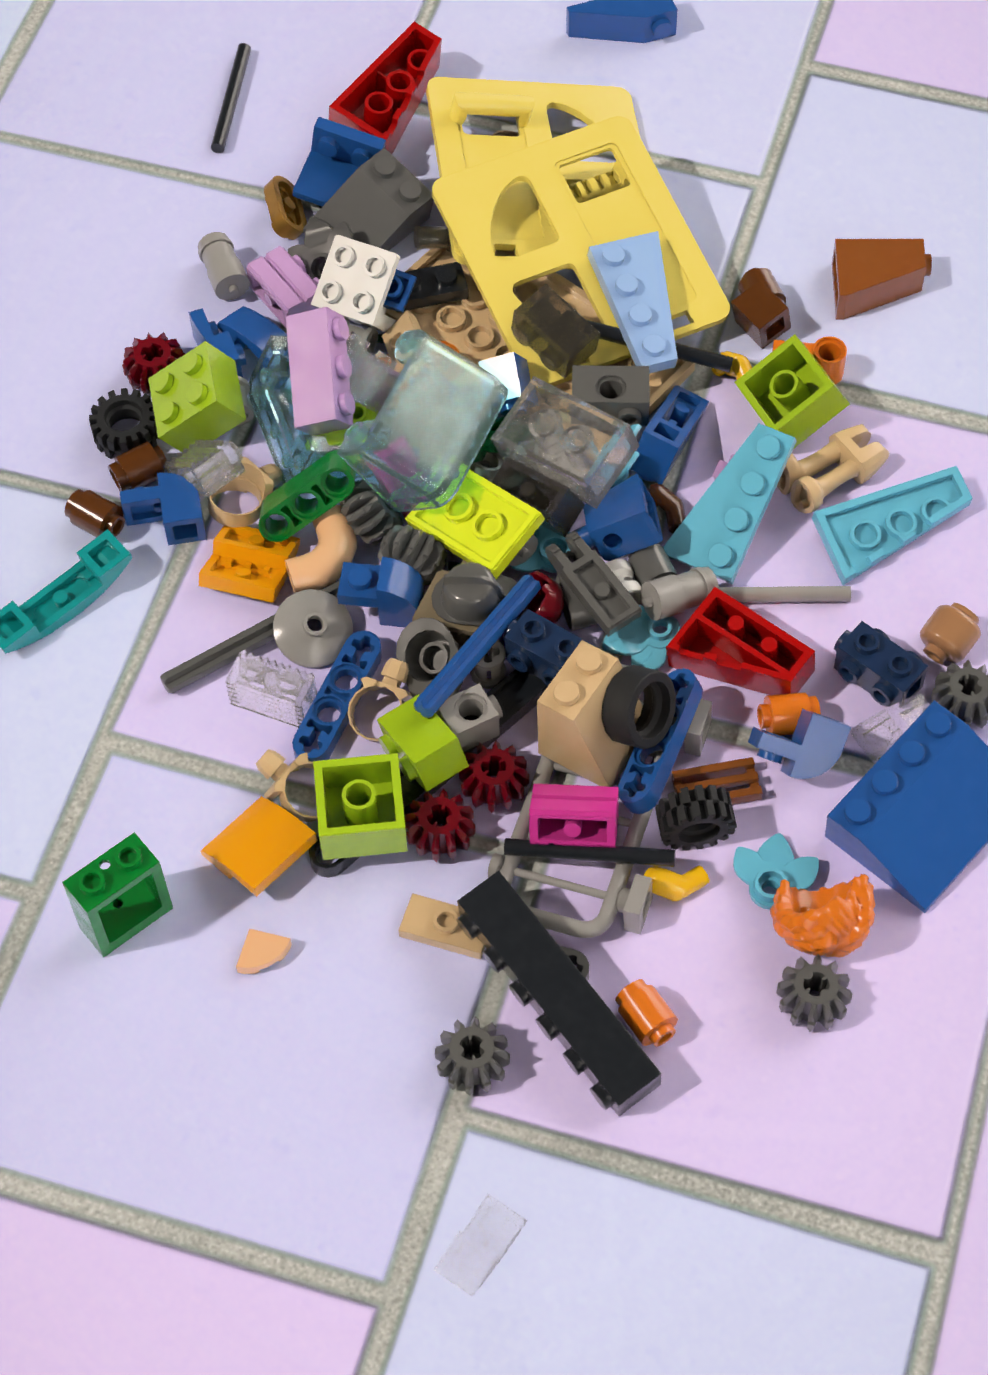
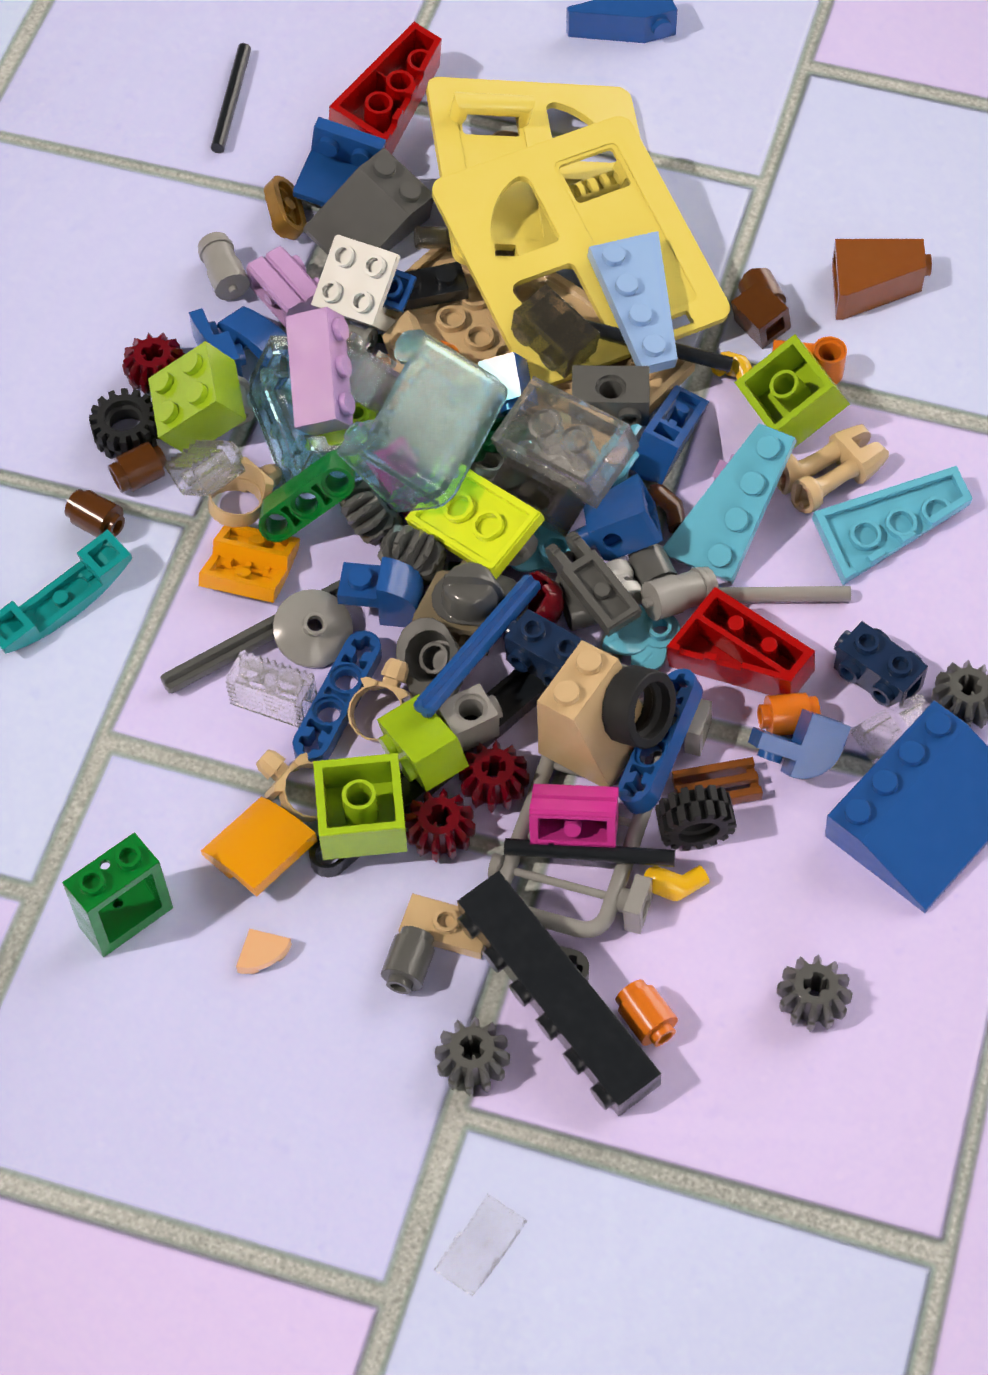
(173, 502): blue brick -> none
(317, 244): dark grey plate -> none
(324, 563): light nougat cylinder -> none
(408, 960): none -> dark grey brick
(493, 662): light grey bush -> none
(770, 866): medium azure plate -> none
(825, 920): orange hair -> none
(950, 633): medium nougat head -> none

